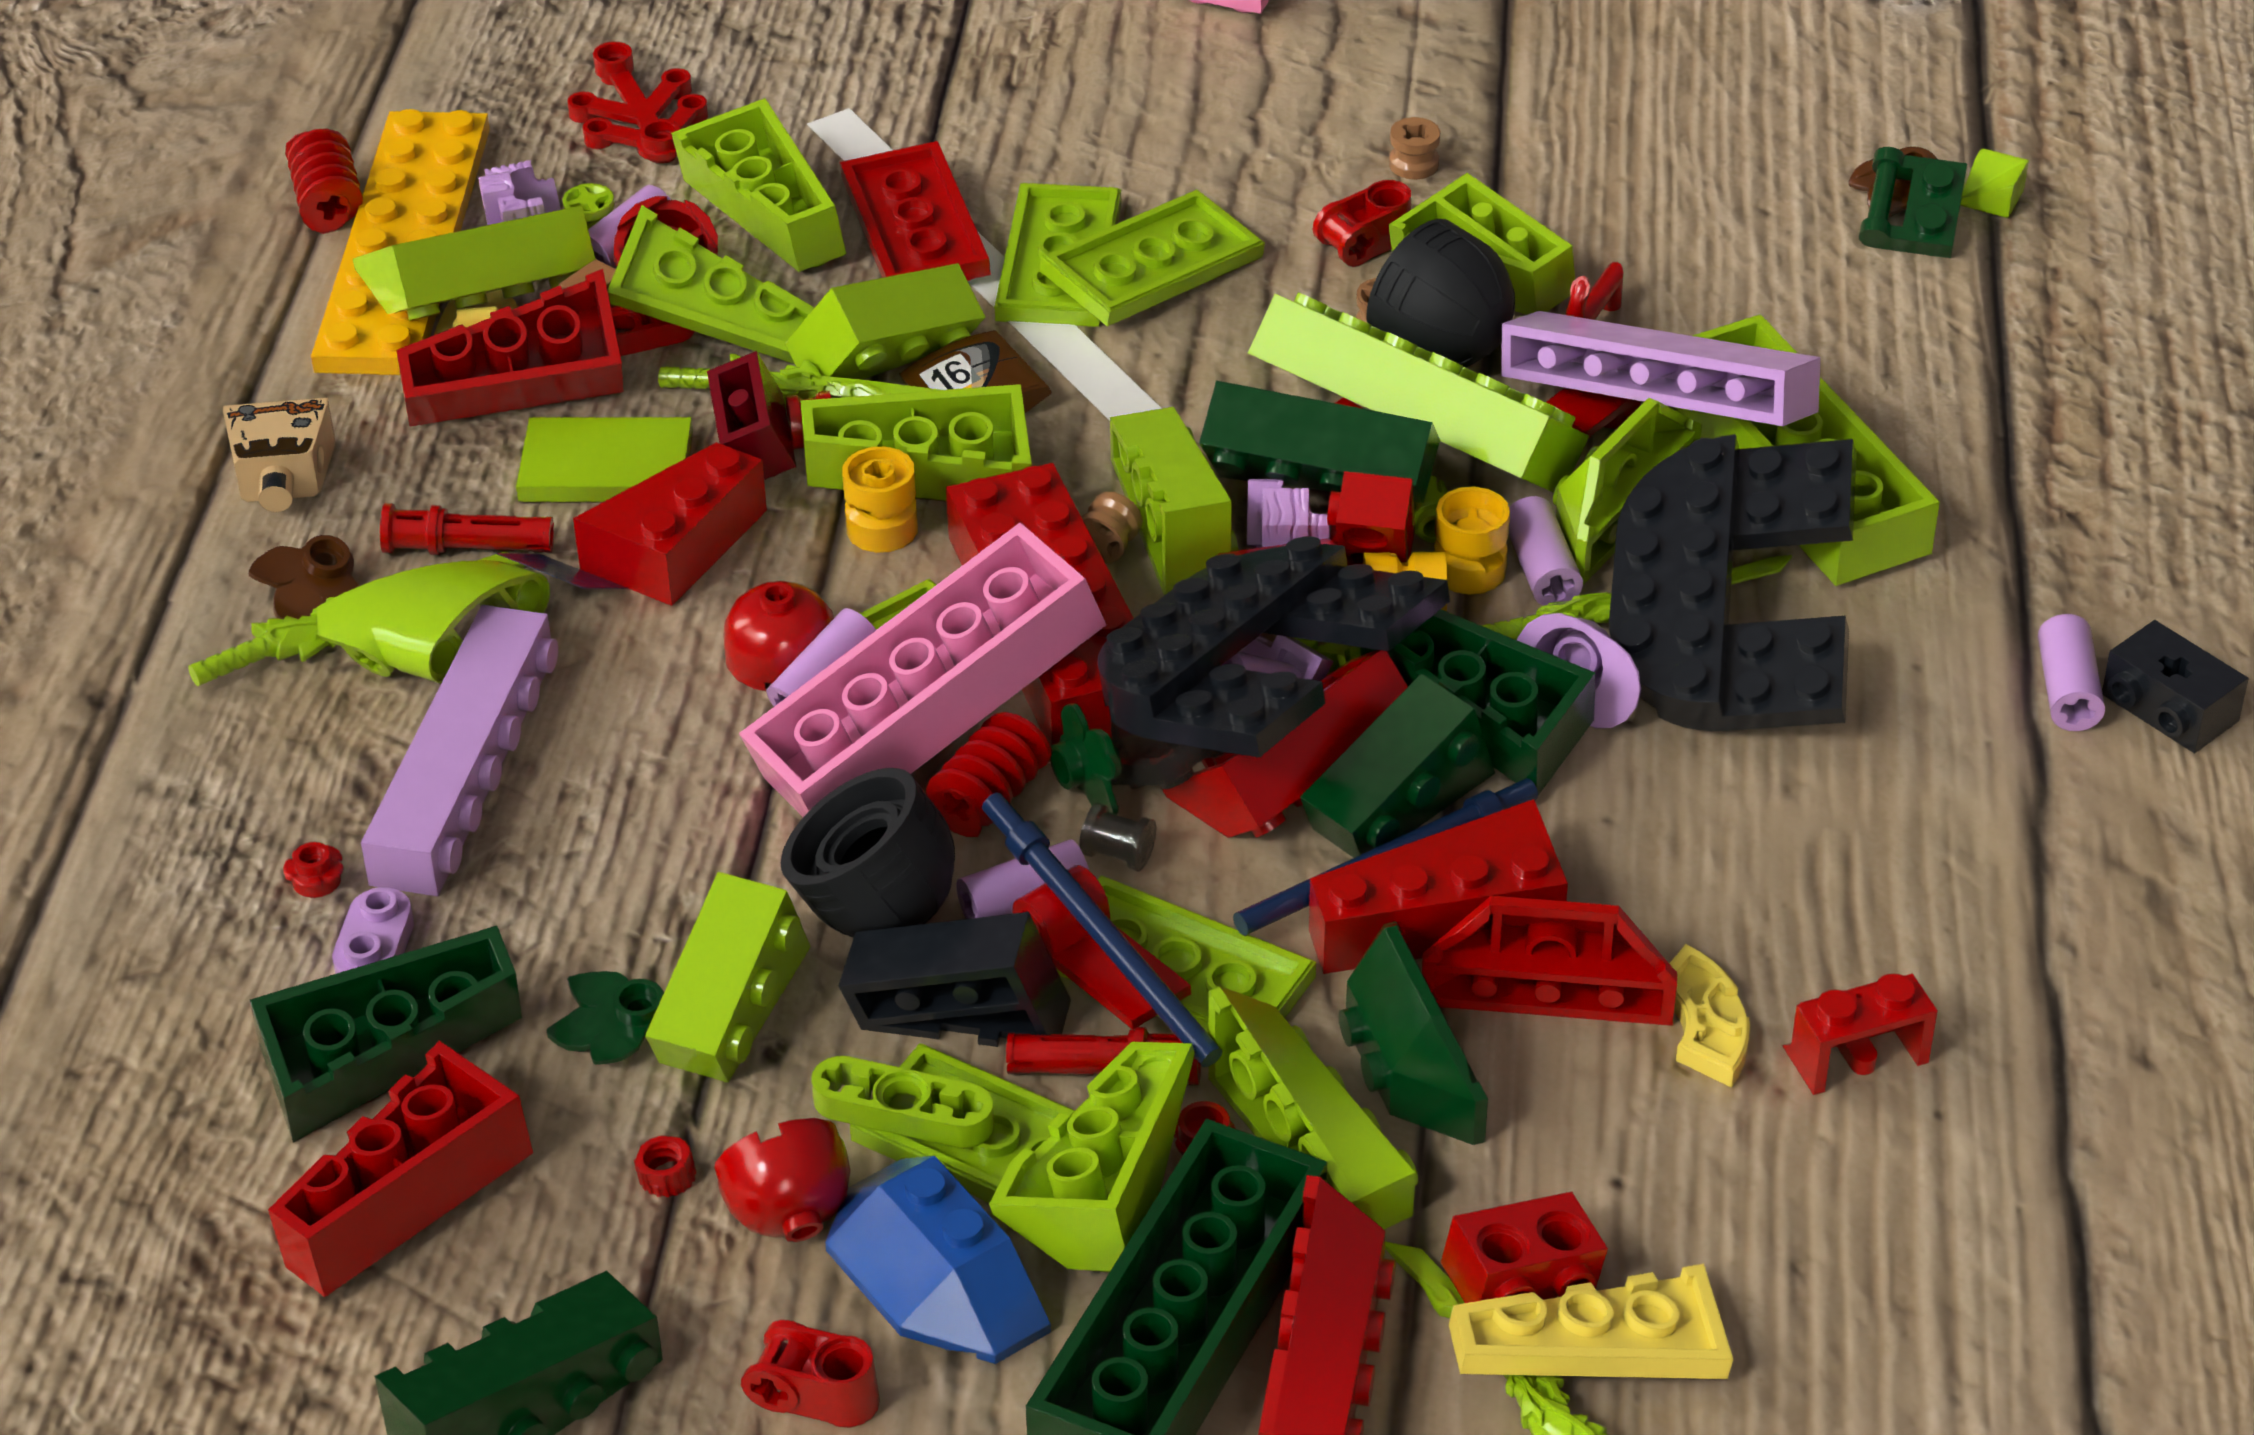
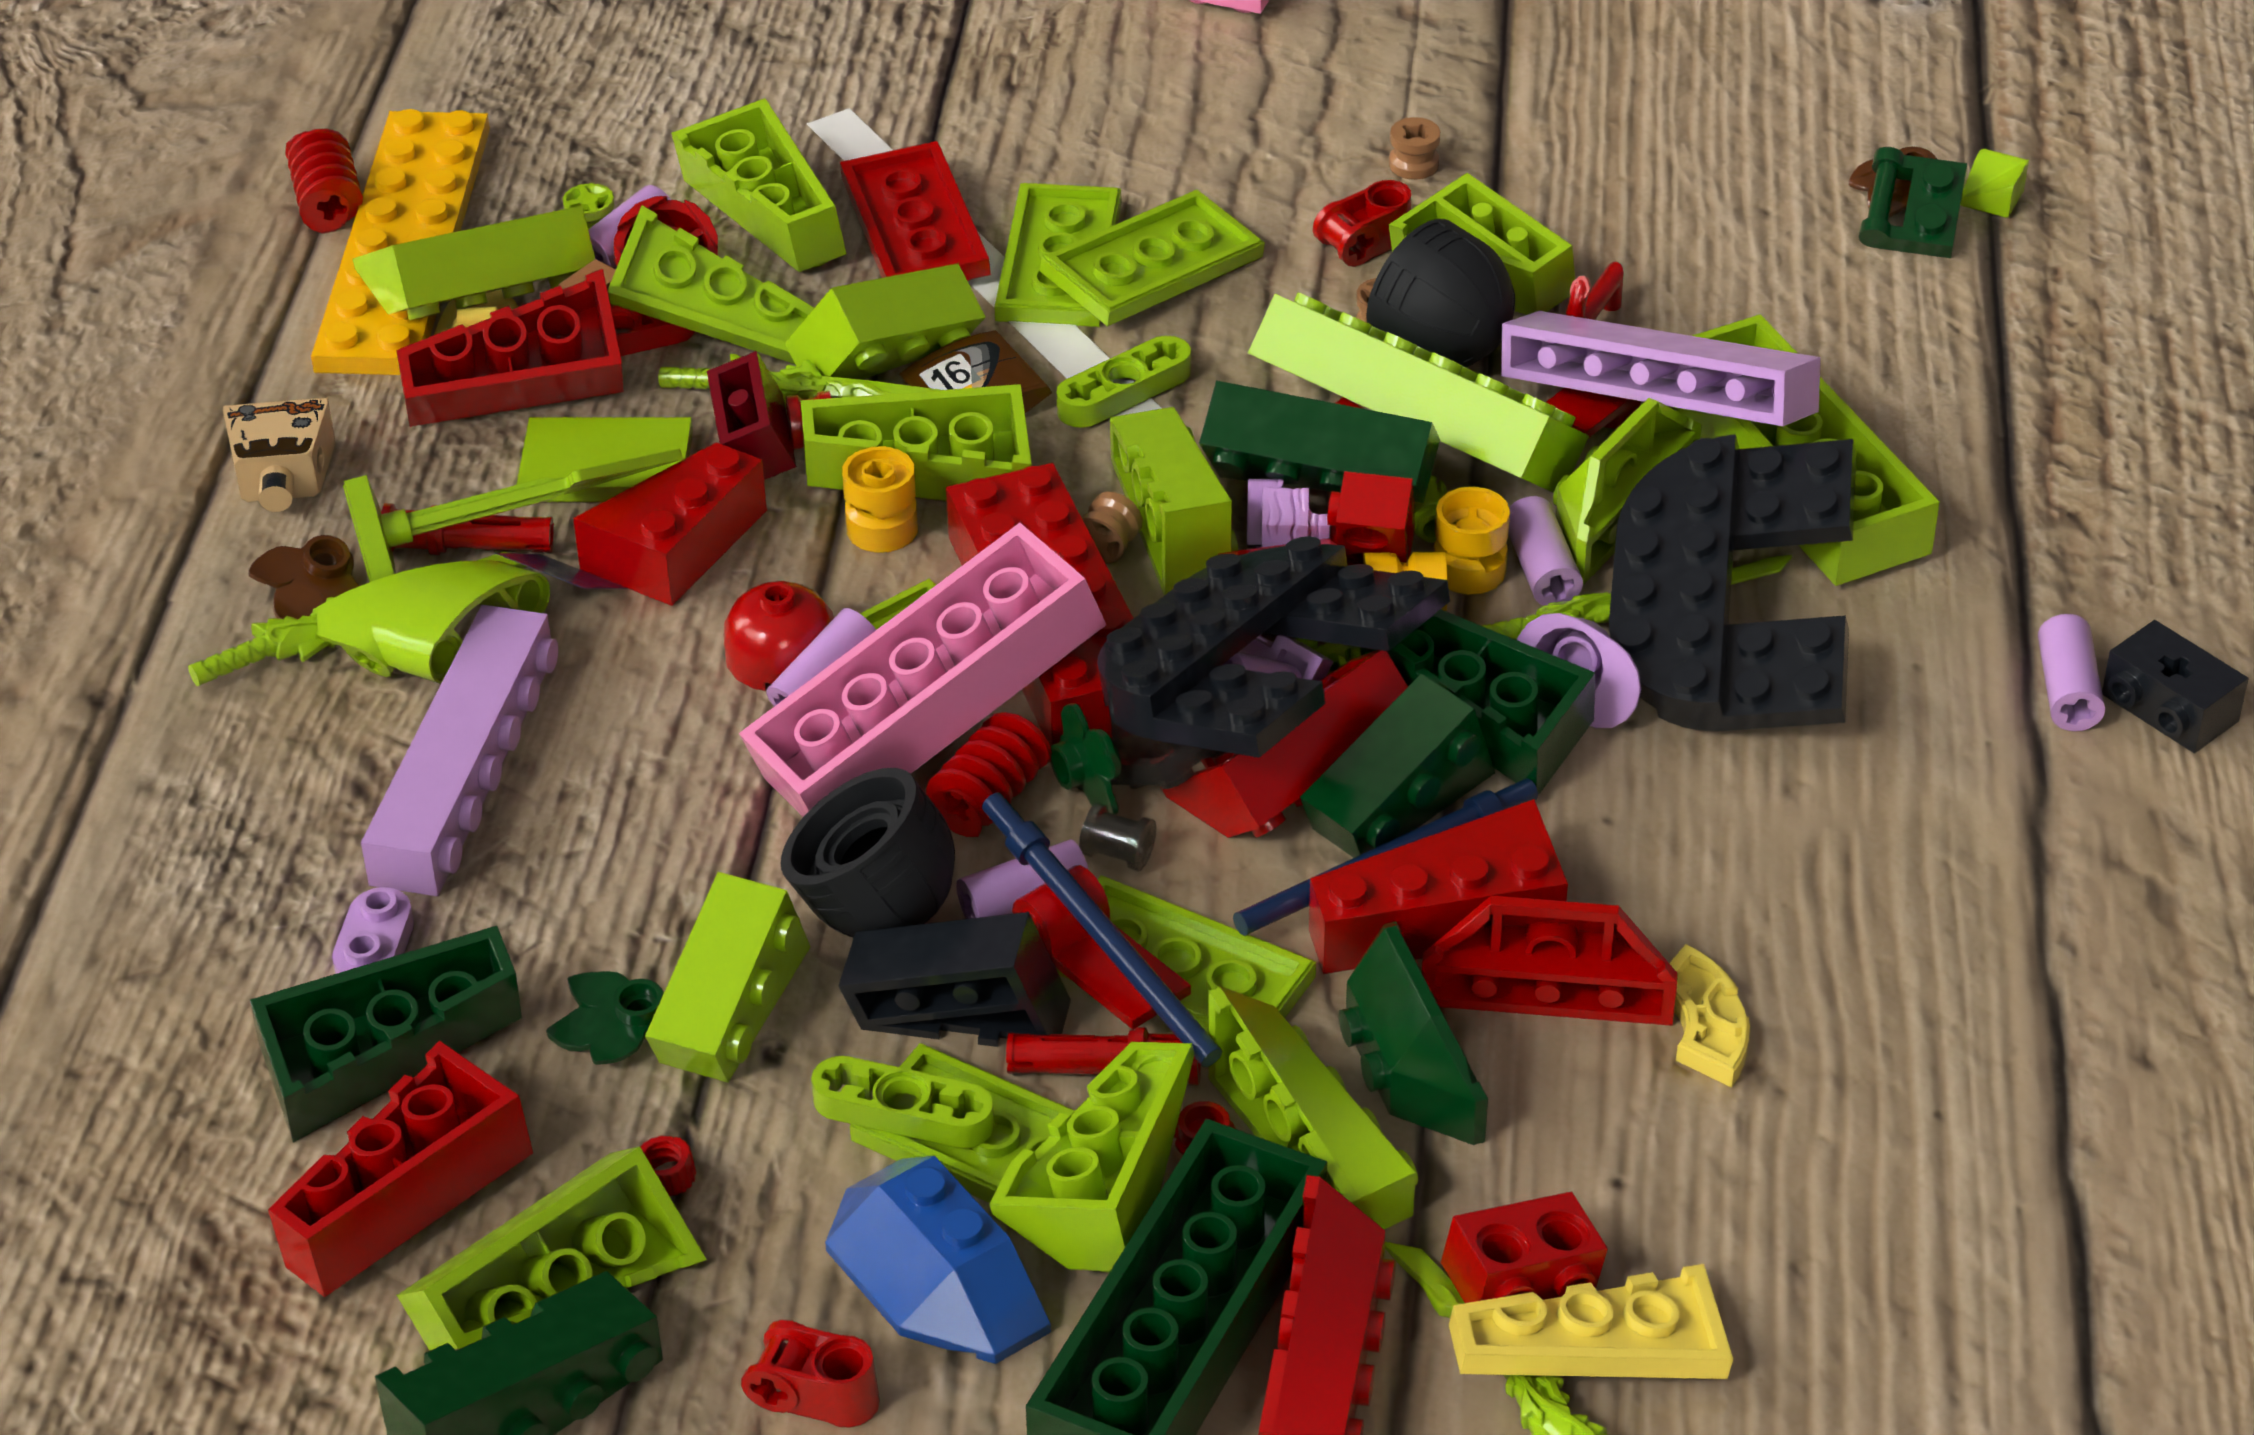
(314, 869): red plate -> none
(381, 531): none -> lime piece
(516, 193): lavender hair -> none
(598, 1221): none -> lime wedge
(654, 139): red plant -> none
(787, 1181): red cylinder -> none
(1094, 397): none -> lime beam
(1855, 1015): red window -> none

